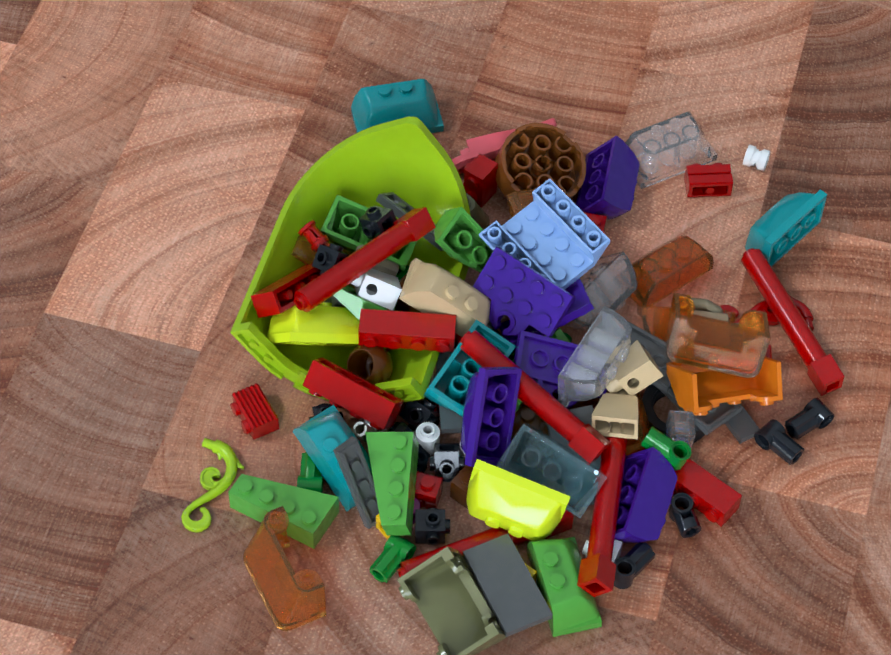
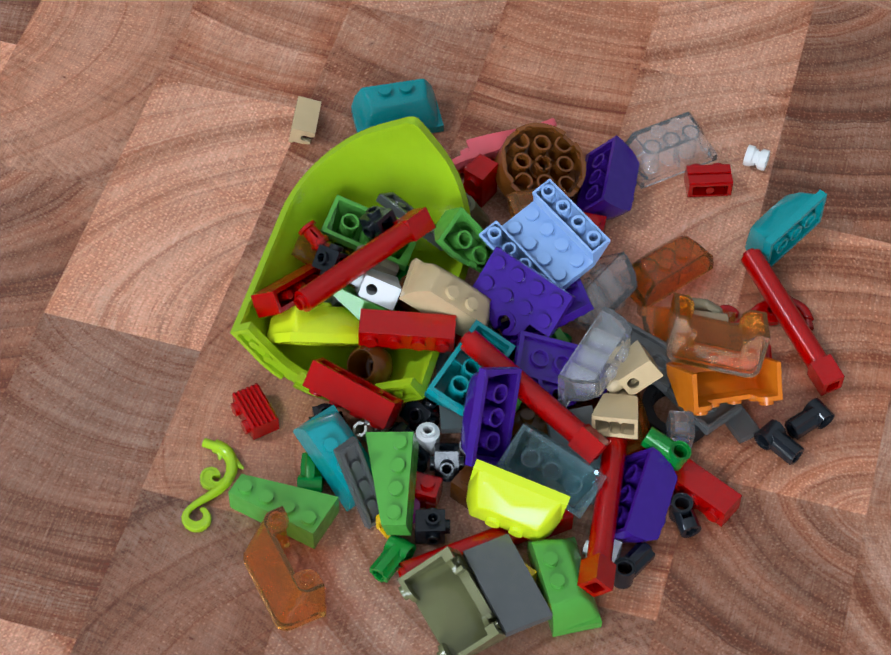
(304, 120): none -> tan hinge

